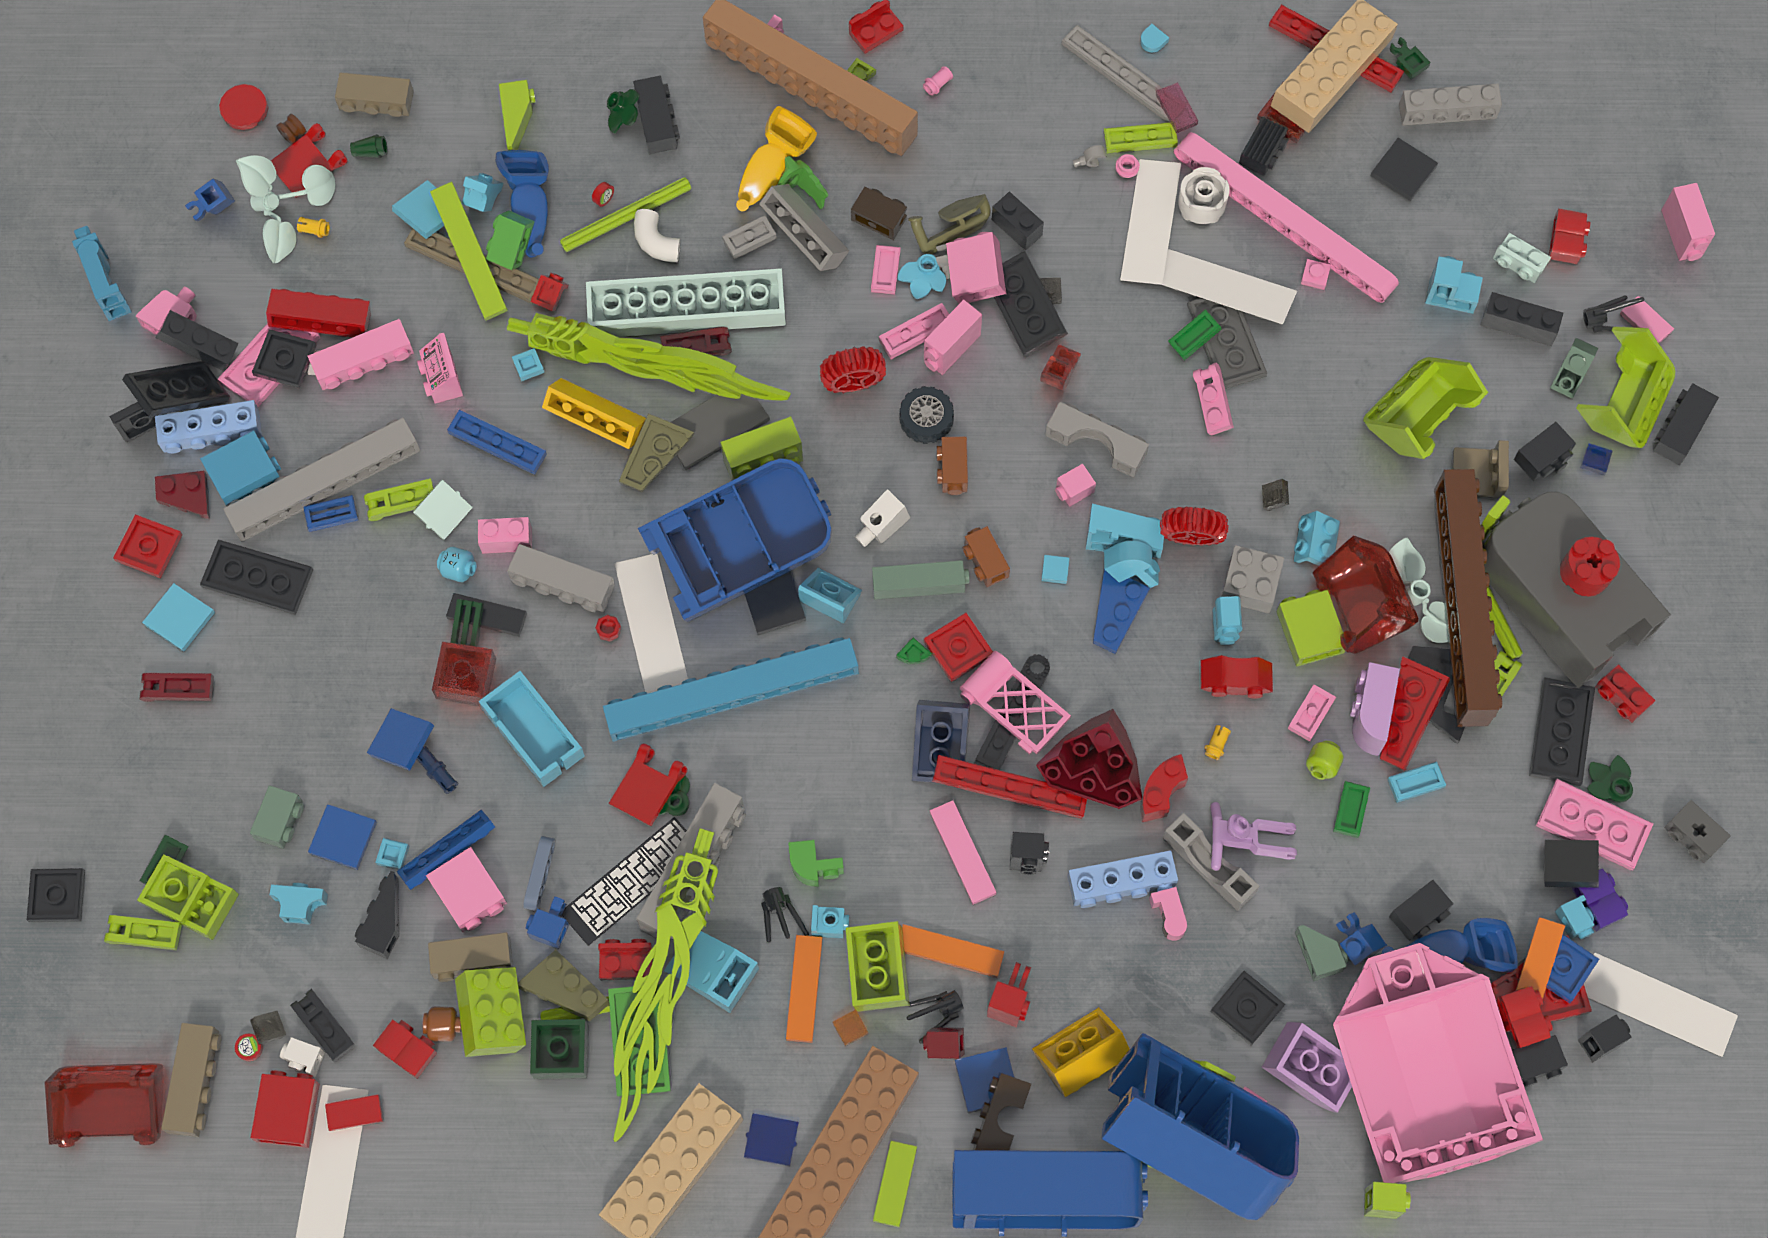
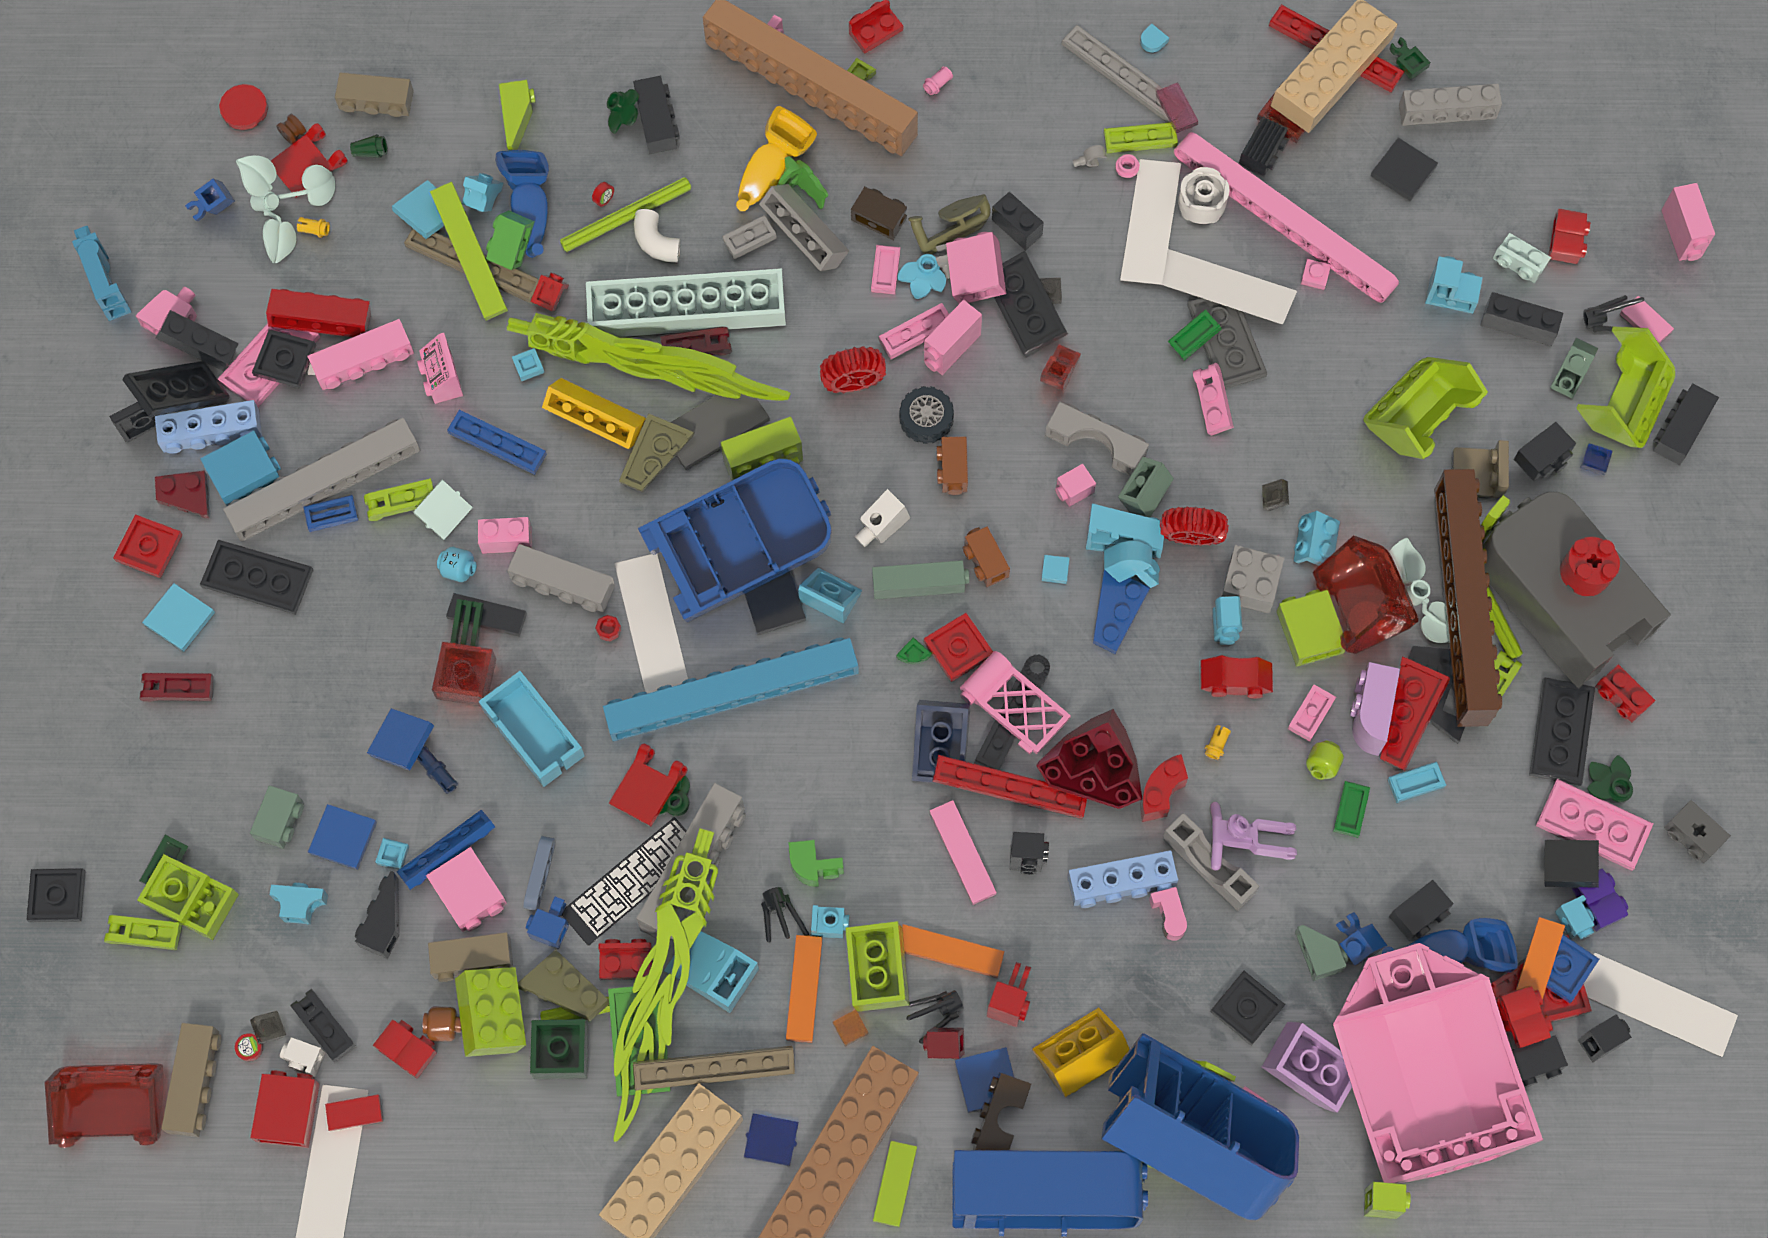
(713, 1068): none -> dark tan tile
(1146, 487): none -> sand green brick

